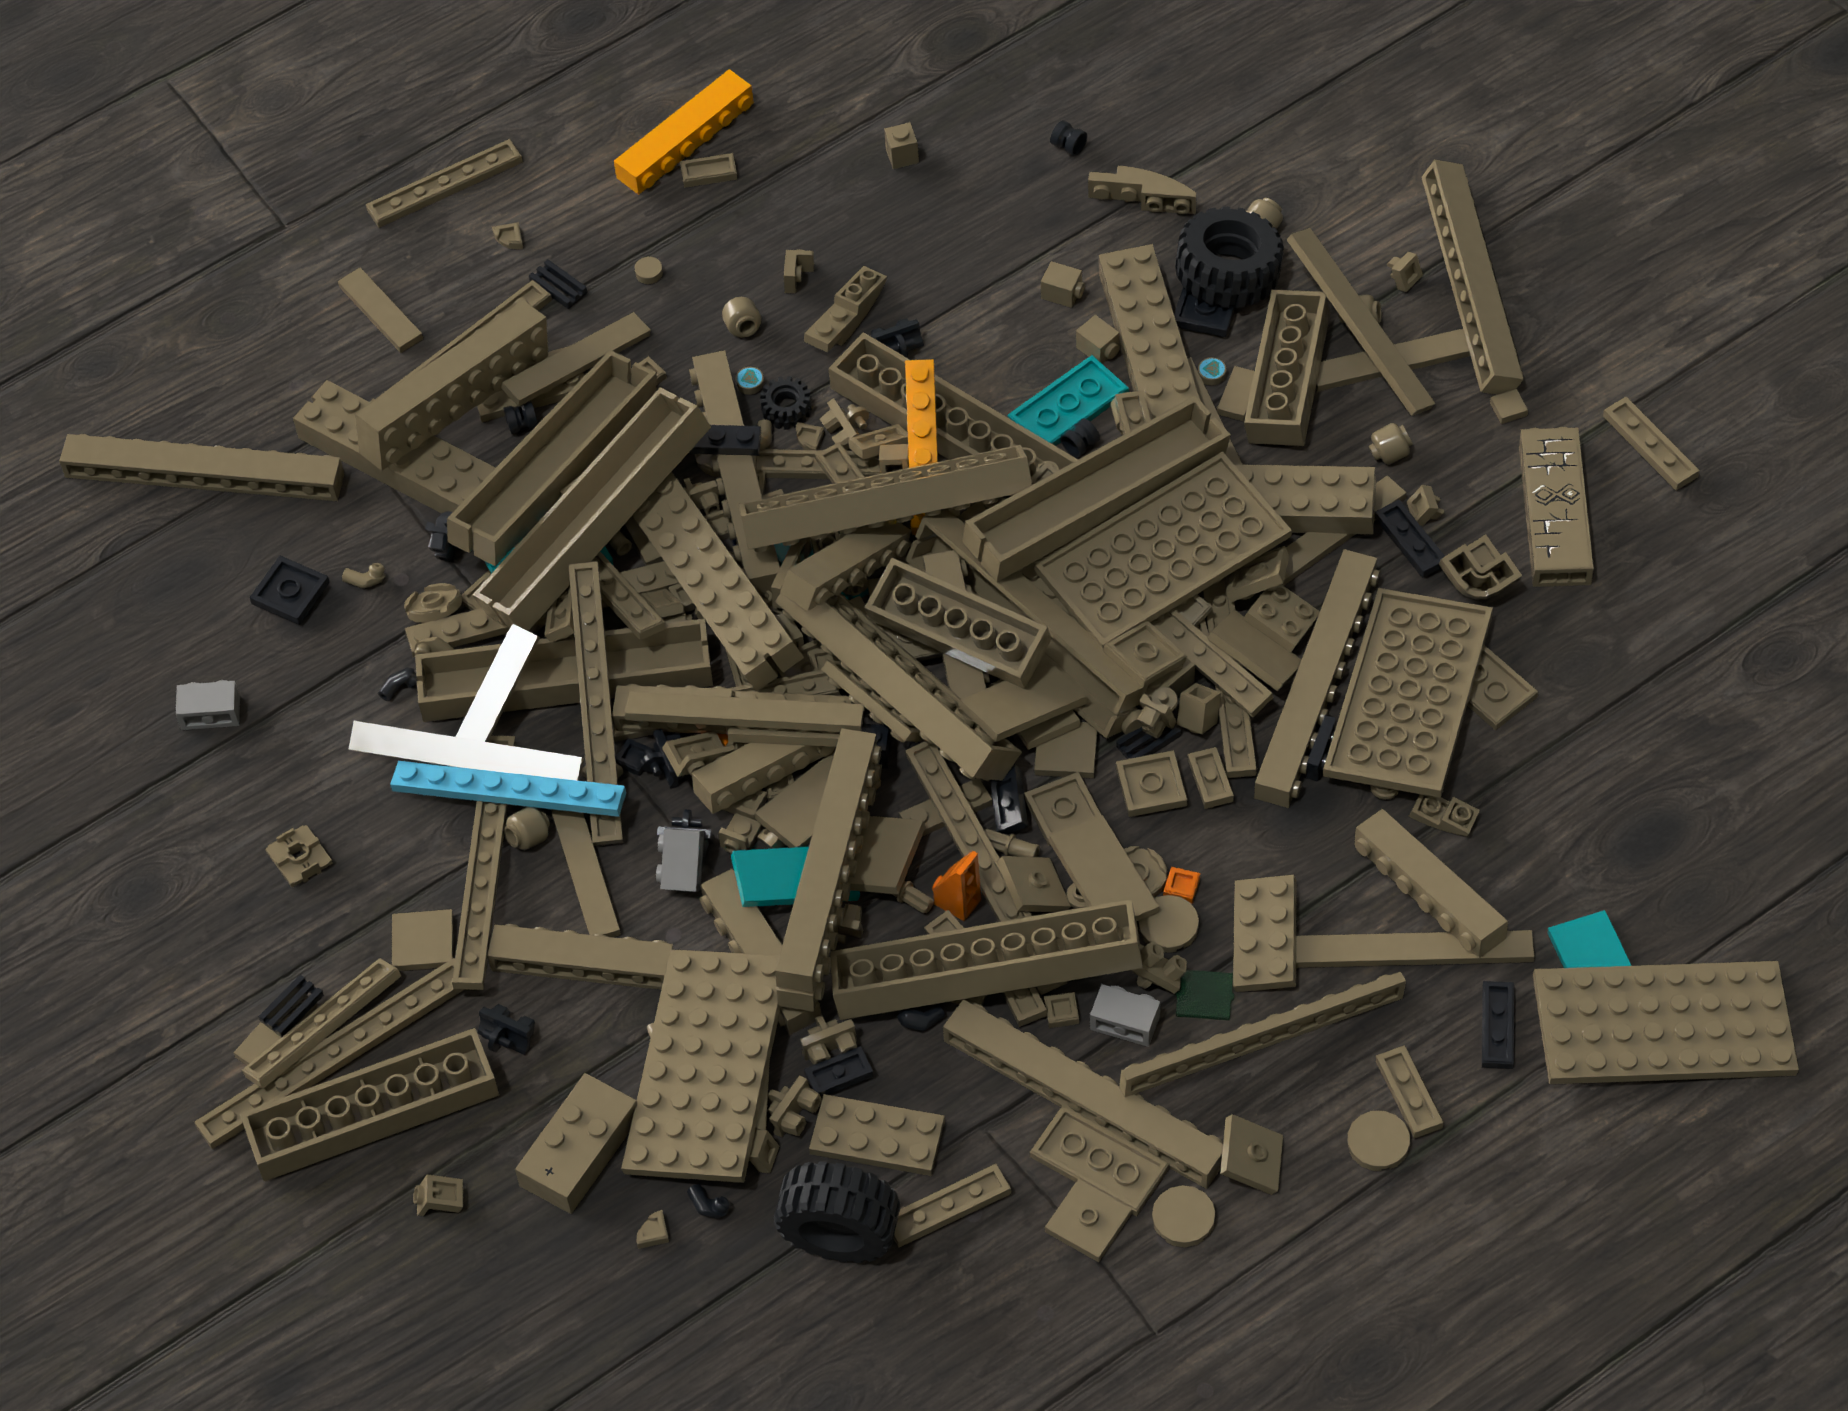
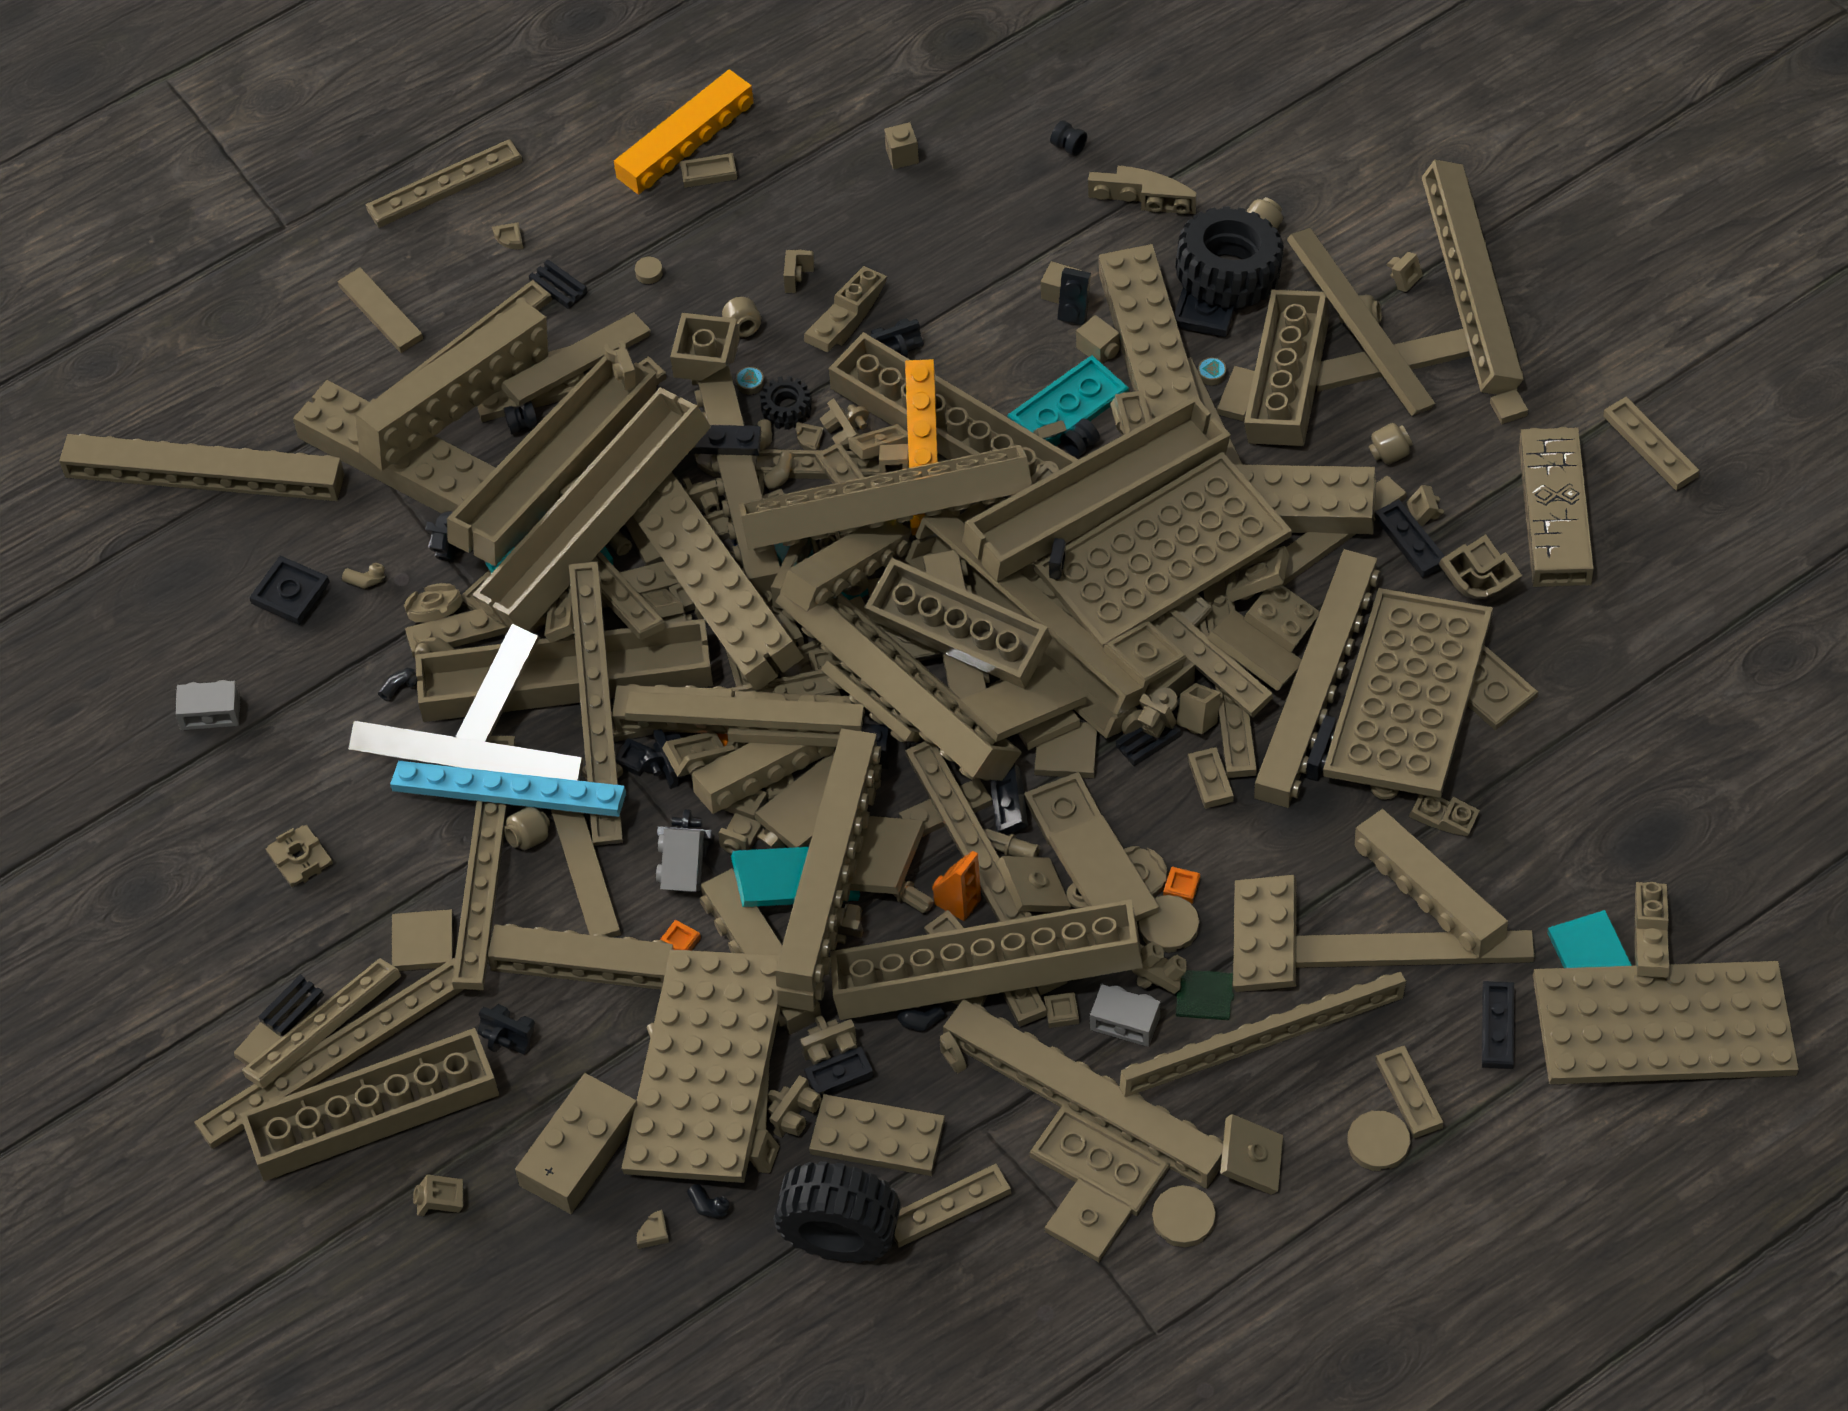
(623, 366): none -> dark tan plate
(681, 936): none -> orange tile
(703, 345): none -> dark tan slope
(780, 473): none -> dark tan arm
(952, 1052): none -> dark tan tile
(1051, 430): none -> dark tan tile
(1057, 558): none -> black tile
(1074, 296): none -> black plate
(1151, 783): dark tan plate -> none
(1651, 929): none -> dark tan slope

